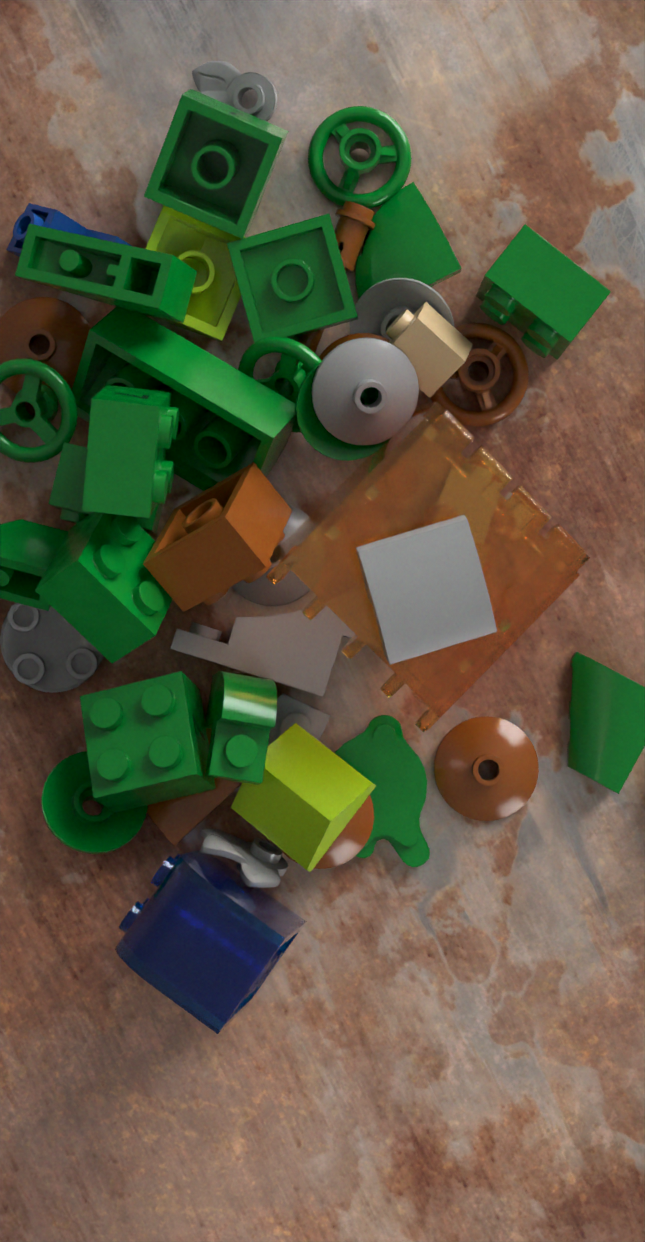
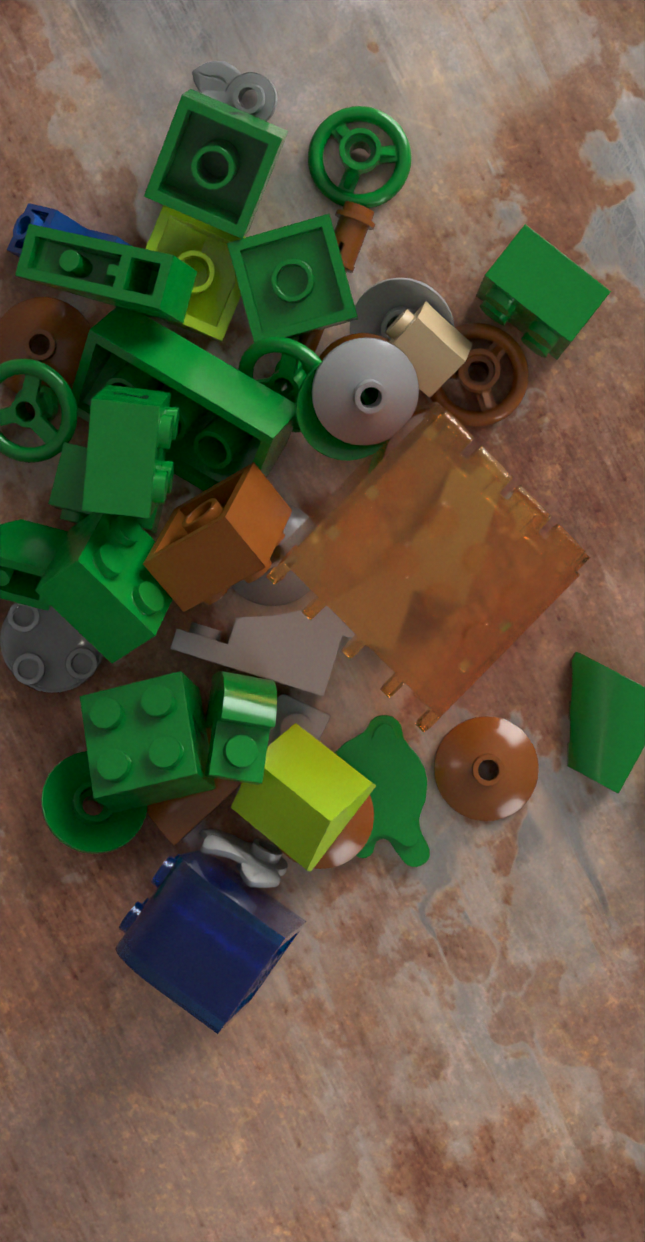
(405, 244): green brick -> none
(426, 589): light grey slope -> none

